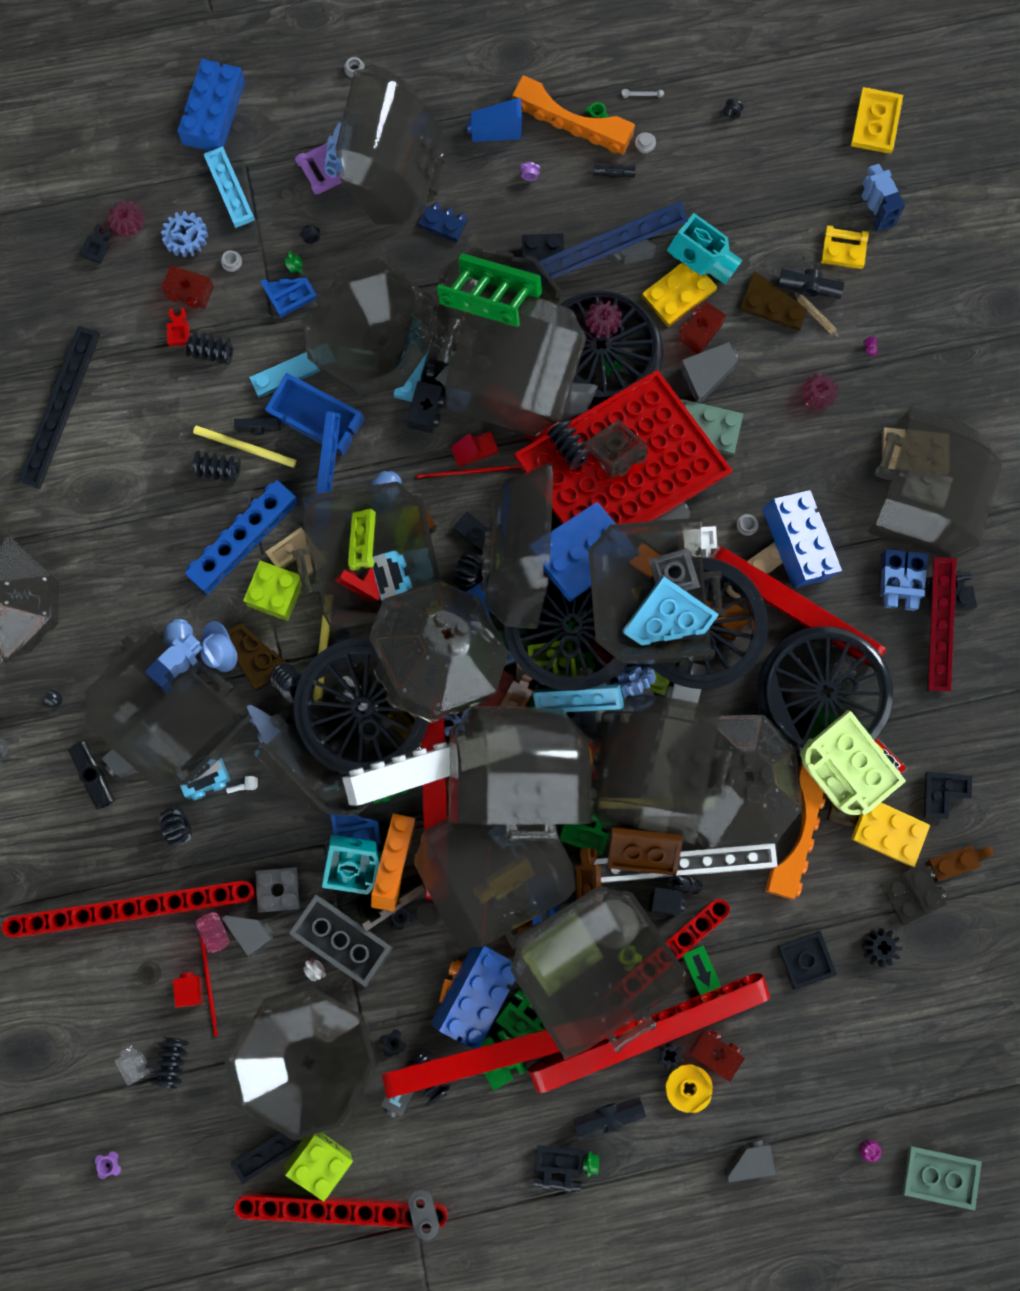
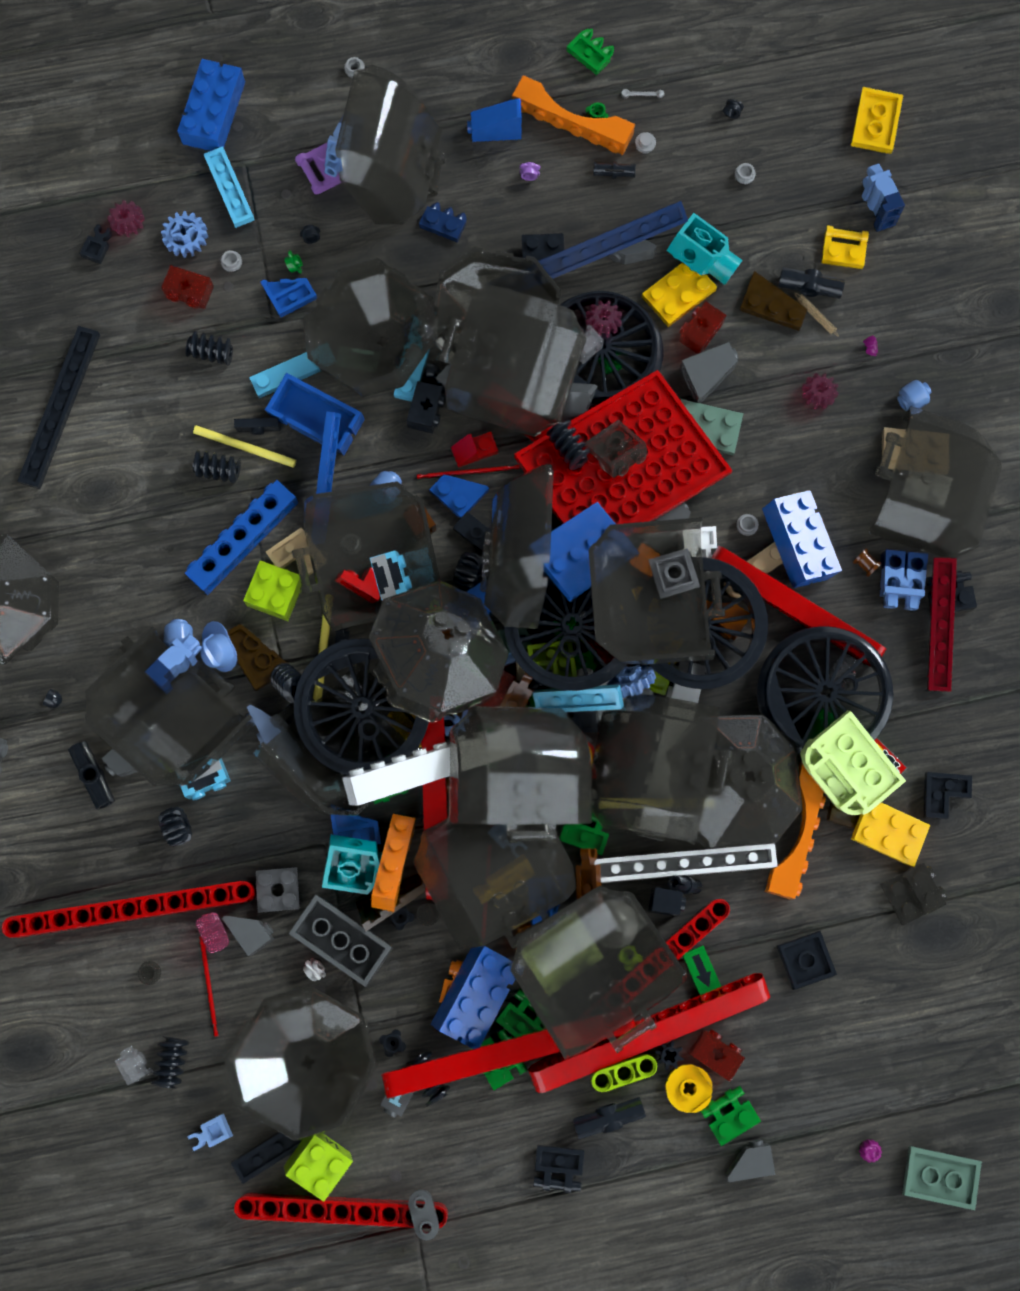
(101, 1162): medium lavender plate -> none
(178, 331): red plate -> none
(187, 990): red brick -> none
(212, 1132): none -> light blue plate
(251, 783): white hand -> none
(362, 539): lime plate -> none
(458, 494): none -> blue wing
(494, 274): green fence -> none
(590, 52): none -> green plate
(591, 1164): green plate -> none
(592, 345): none -> clear brick
(635, 1073): none -> lime beam
(644, 851): reddish brown tile -> none
(668, 615): medium azure plate -> none
(735, 1121): none -> green plate
(745, 173): none -> light grey plate
(867, 562): none -> reddish brown bush
(881, 939): black gear -> none
(914, 394): none -> medium blue head
(958, 862): reddish brown plate -> none

